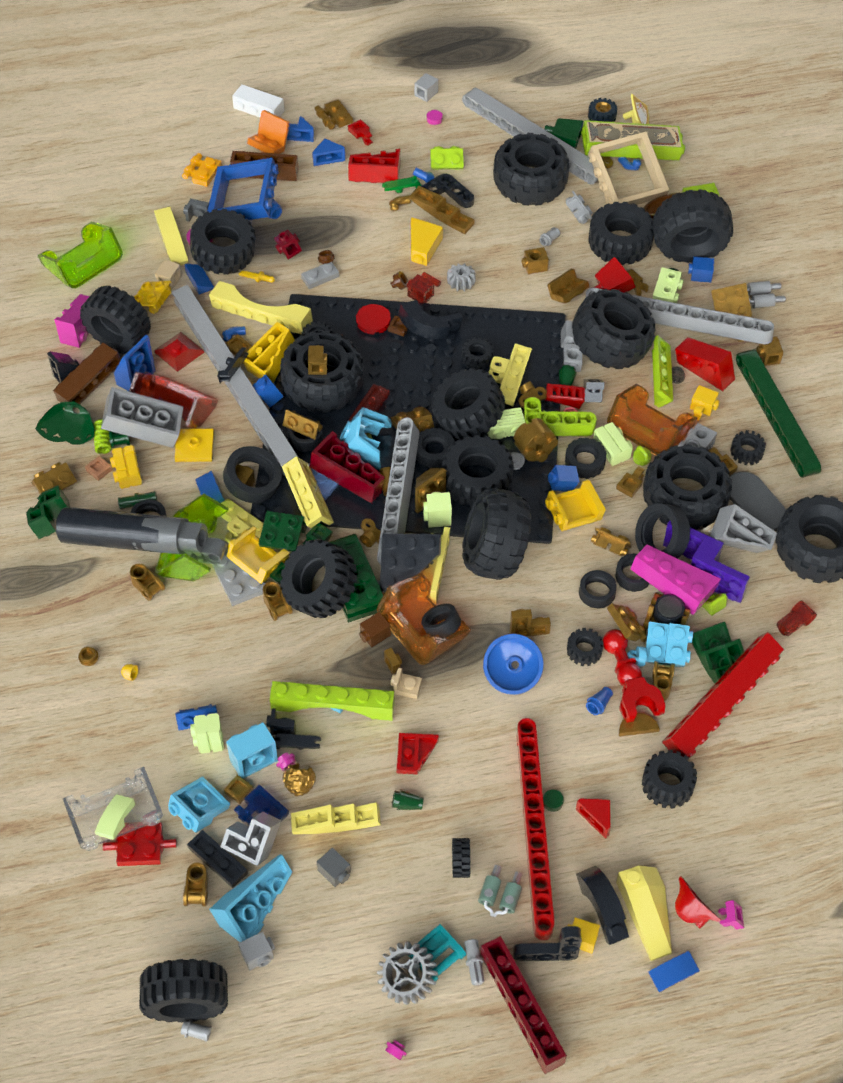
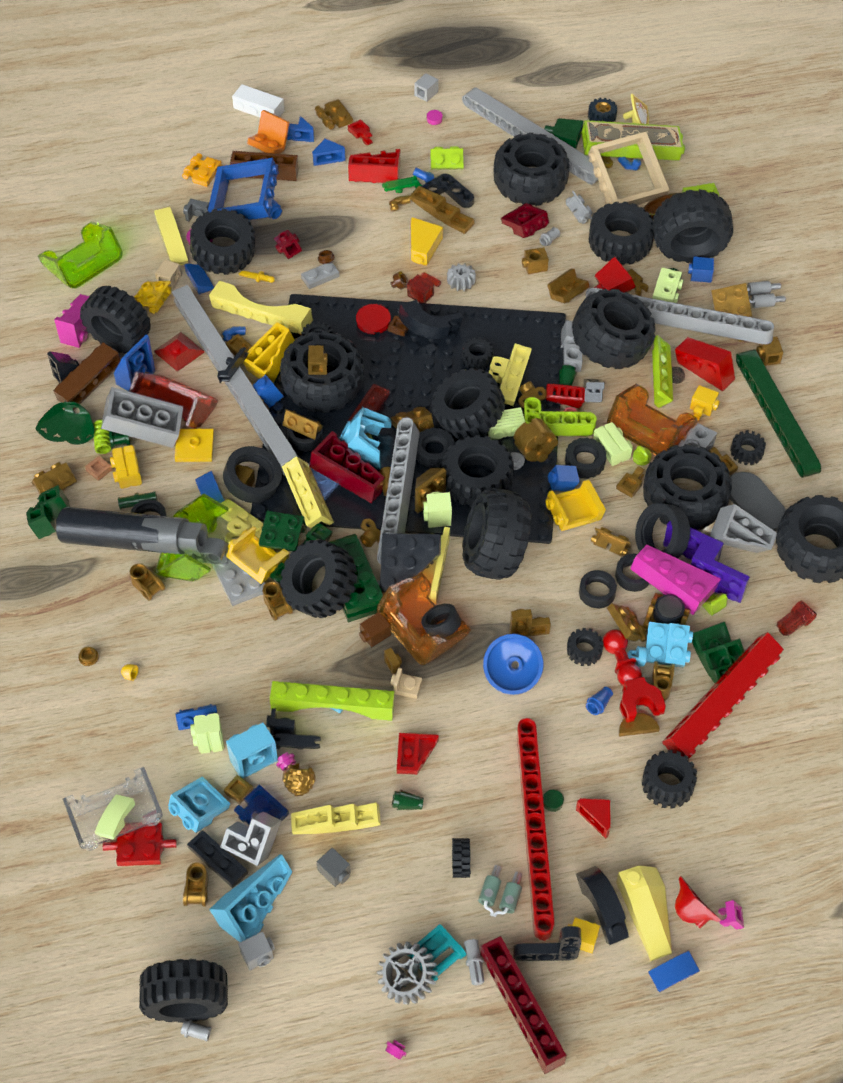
(526, 220): none -> dark red plate

